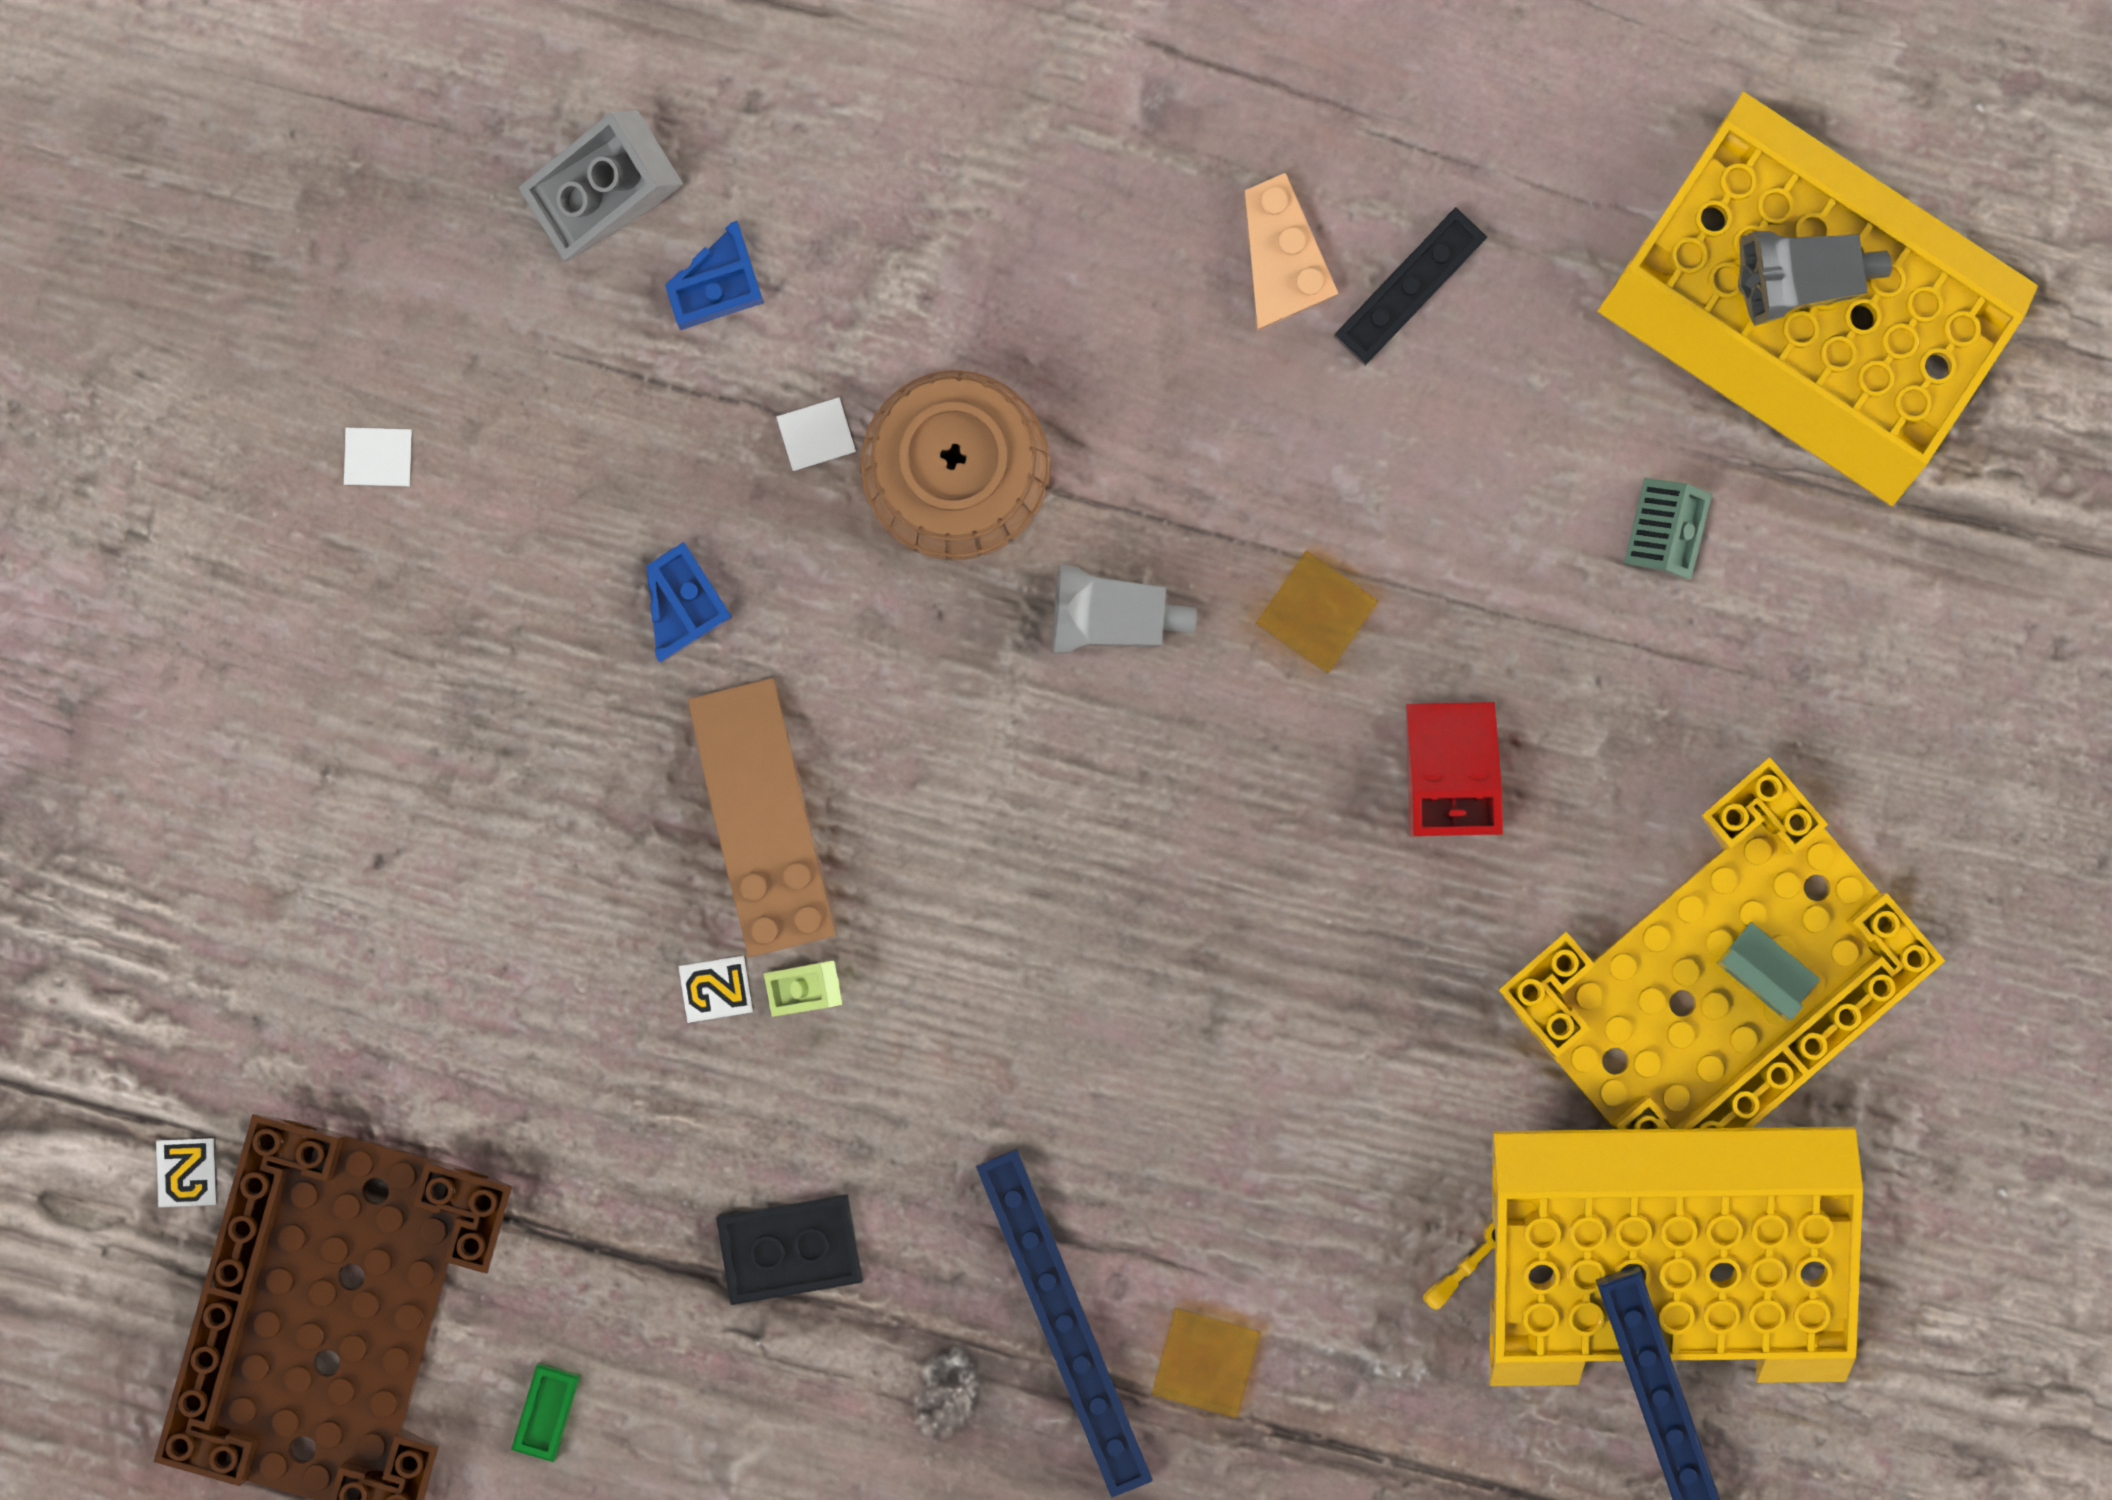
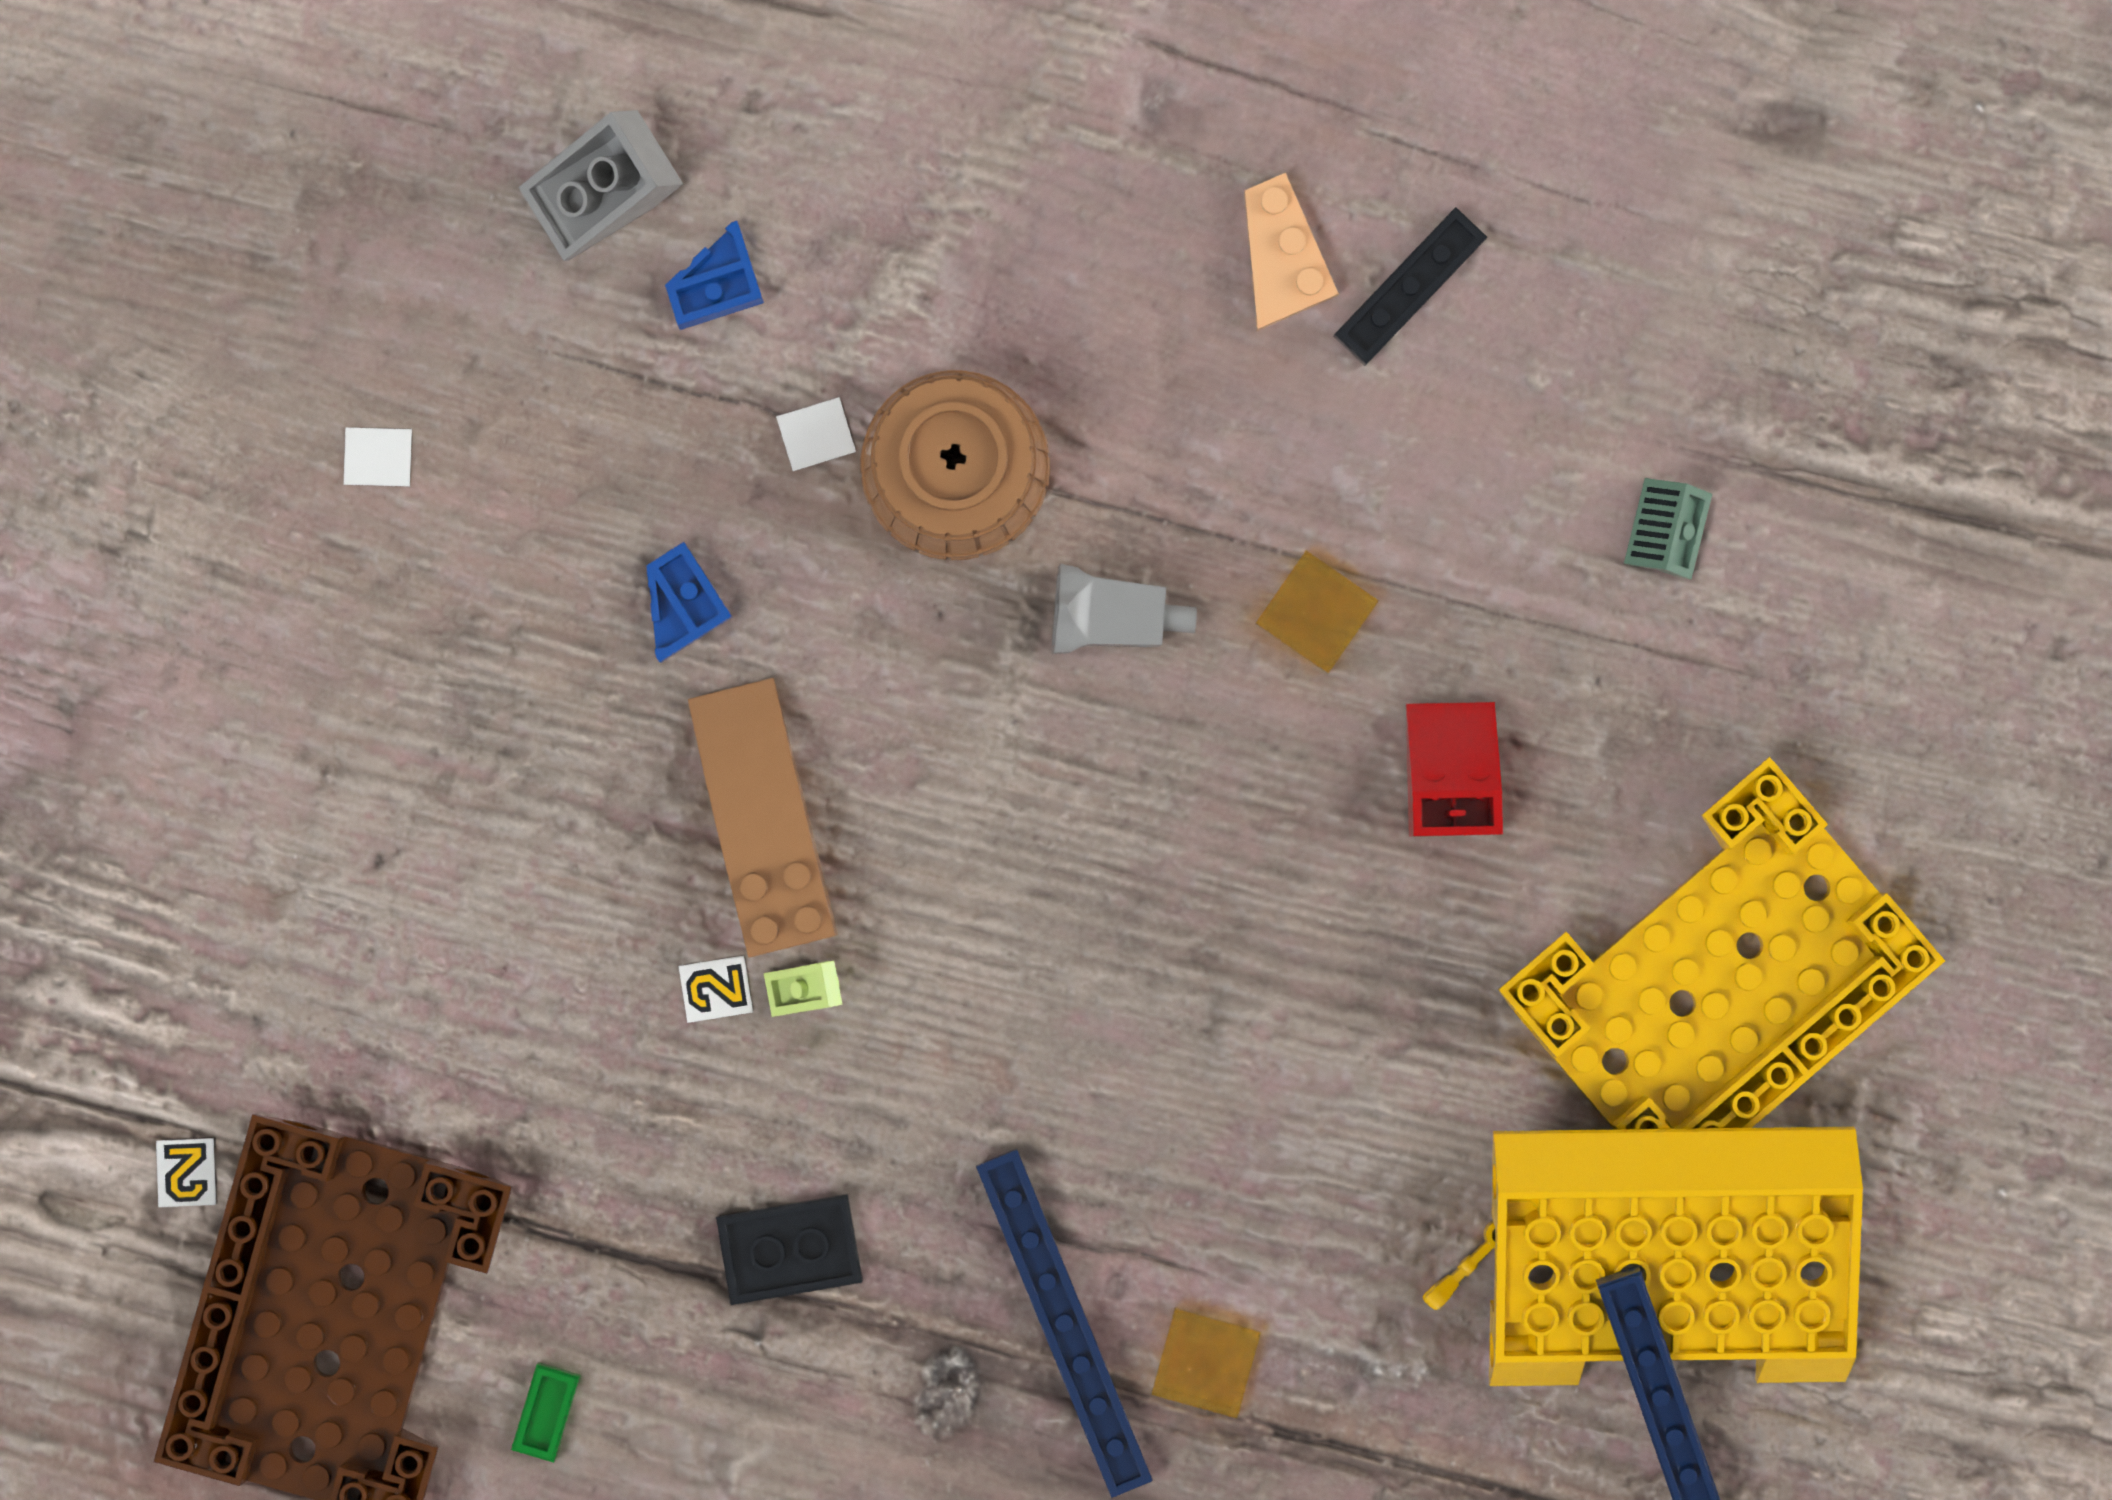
(1768, 971): sand green panel -> none
(1803, 272): dark grey piece -> none
(1812, 374): yellow slope -> none

